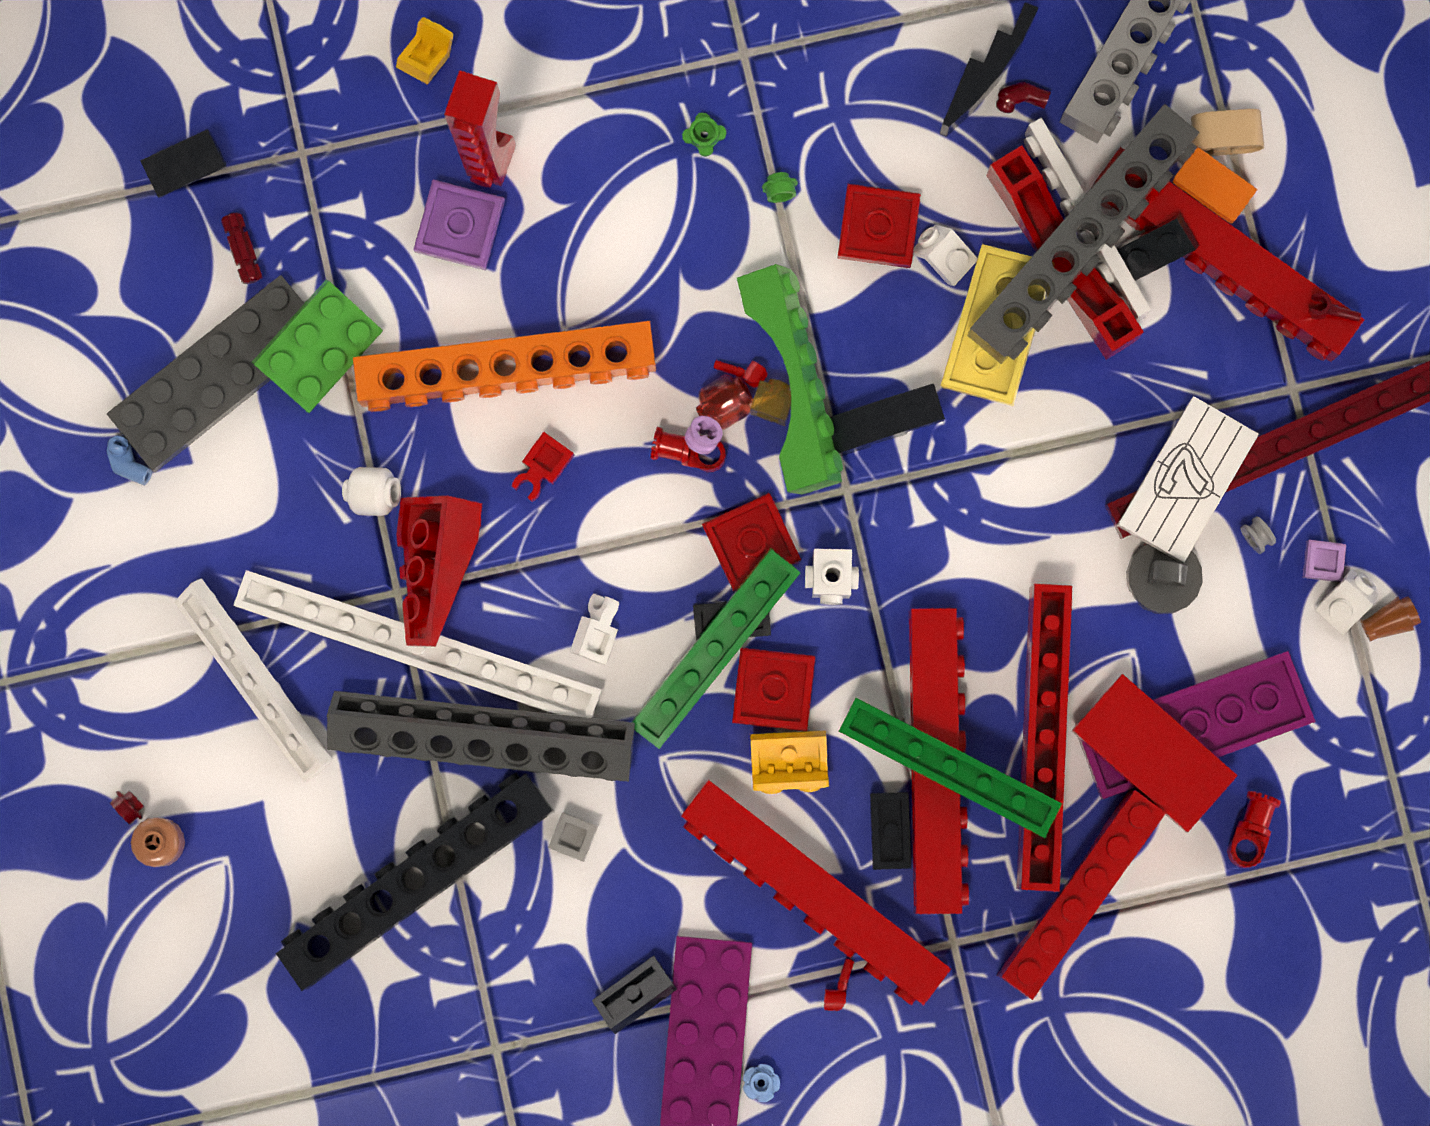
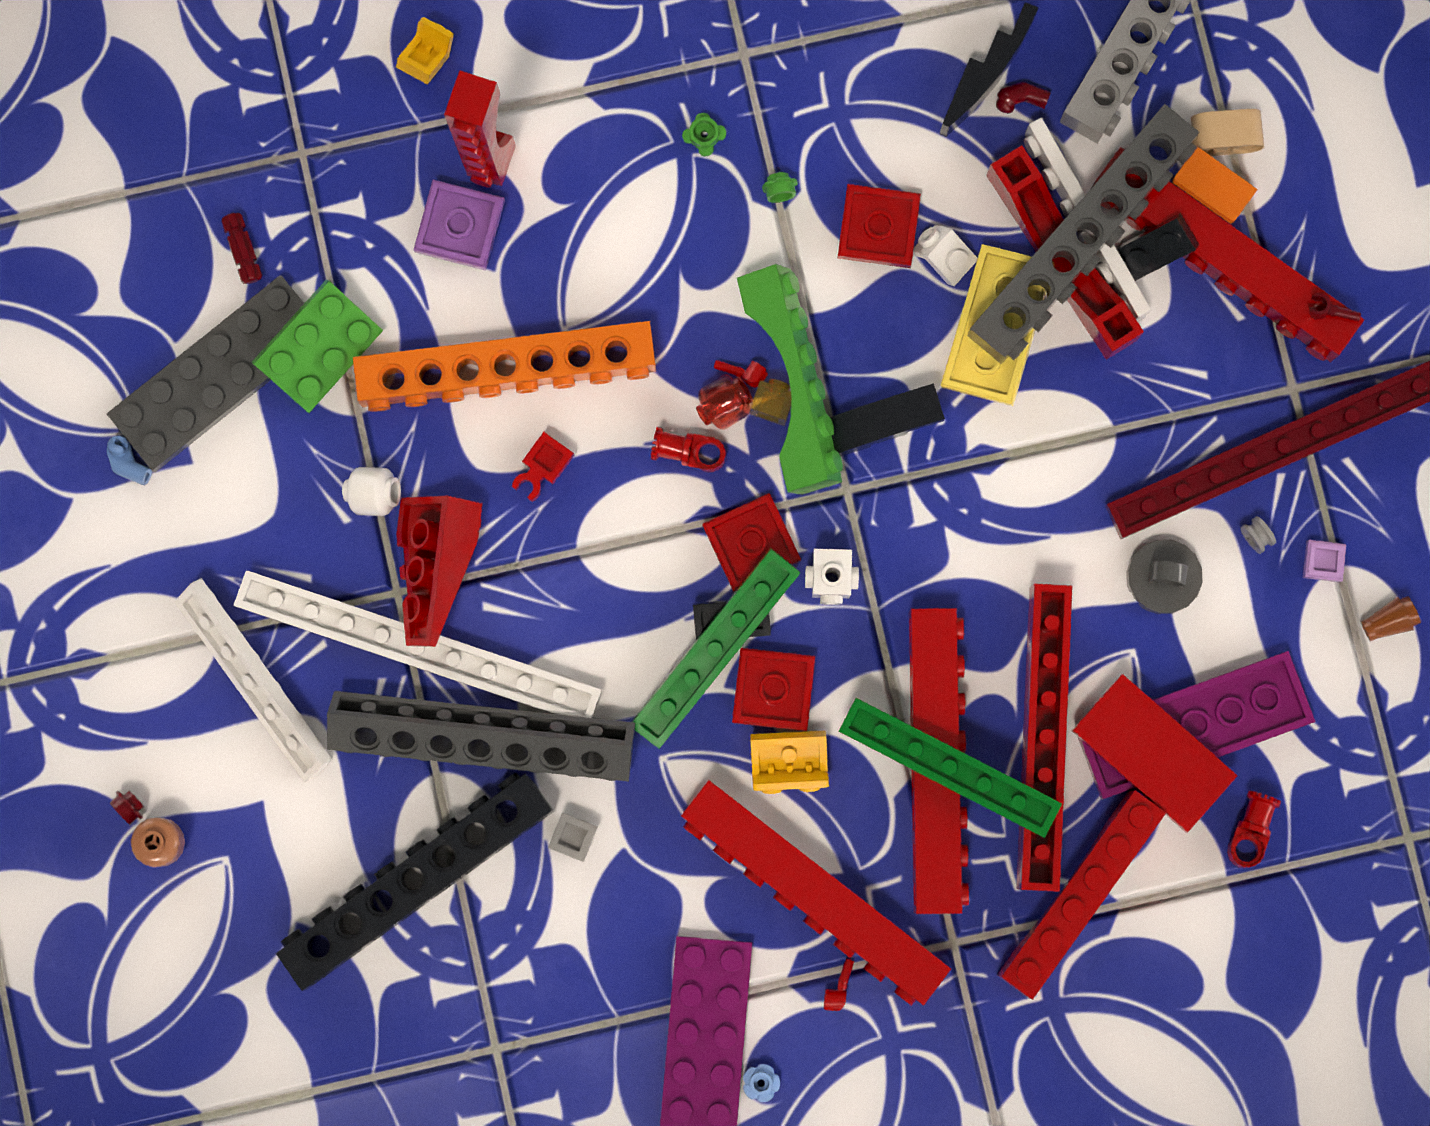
(183, 163): black hinge -> none
(594, 634): white plate -> none
(634, 995): black plate -> none
(703, 444): lavender bush -> none
(890, 831): black plate -> none
(1187, 480): white tile -> none
(1348, 601): white bracket -> none

